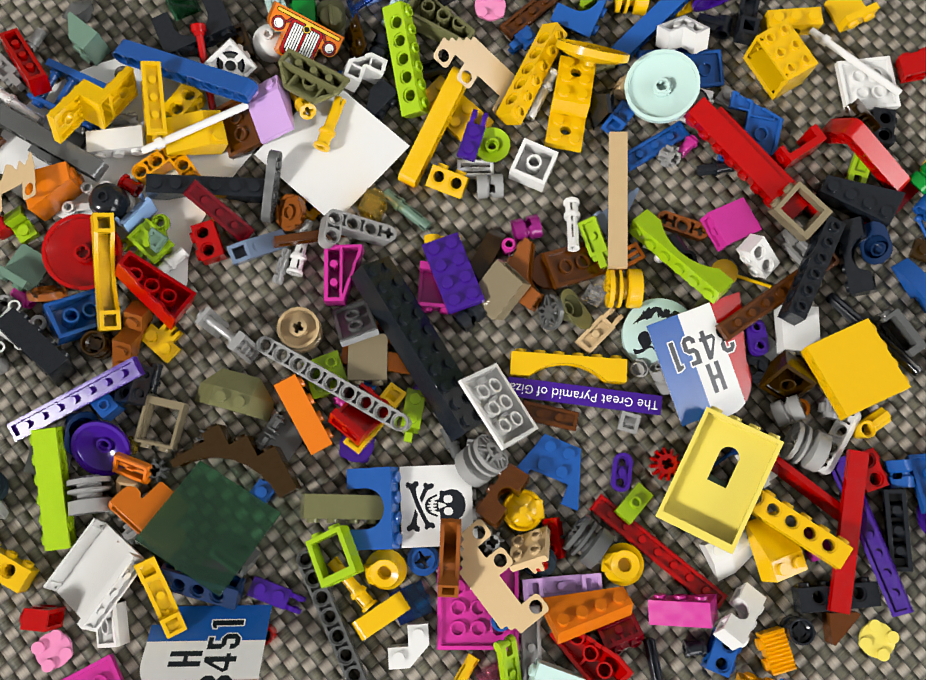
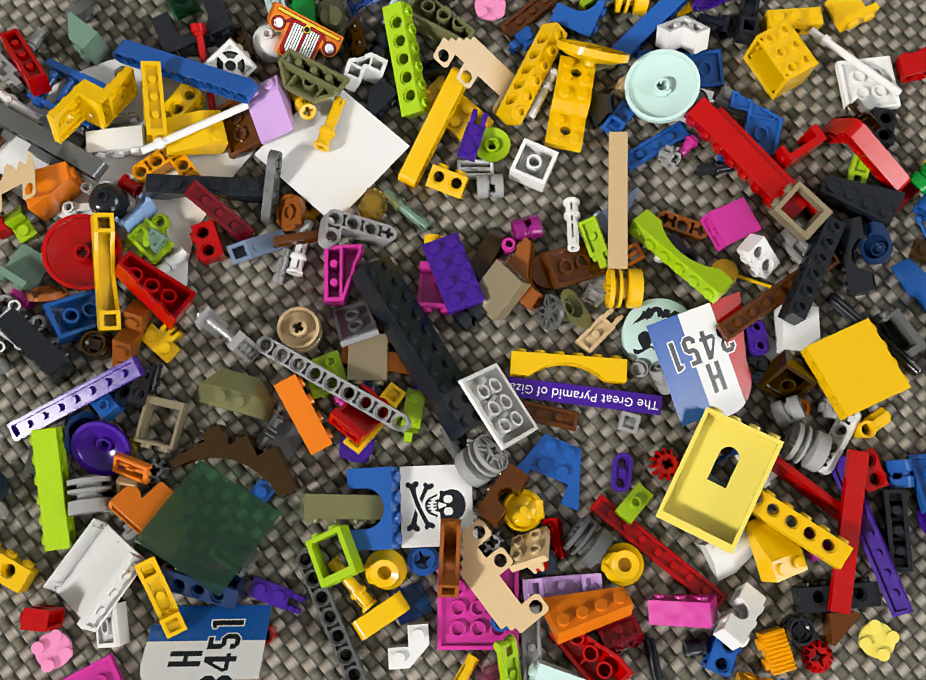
(808, 652): none -> red gear

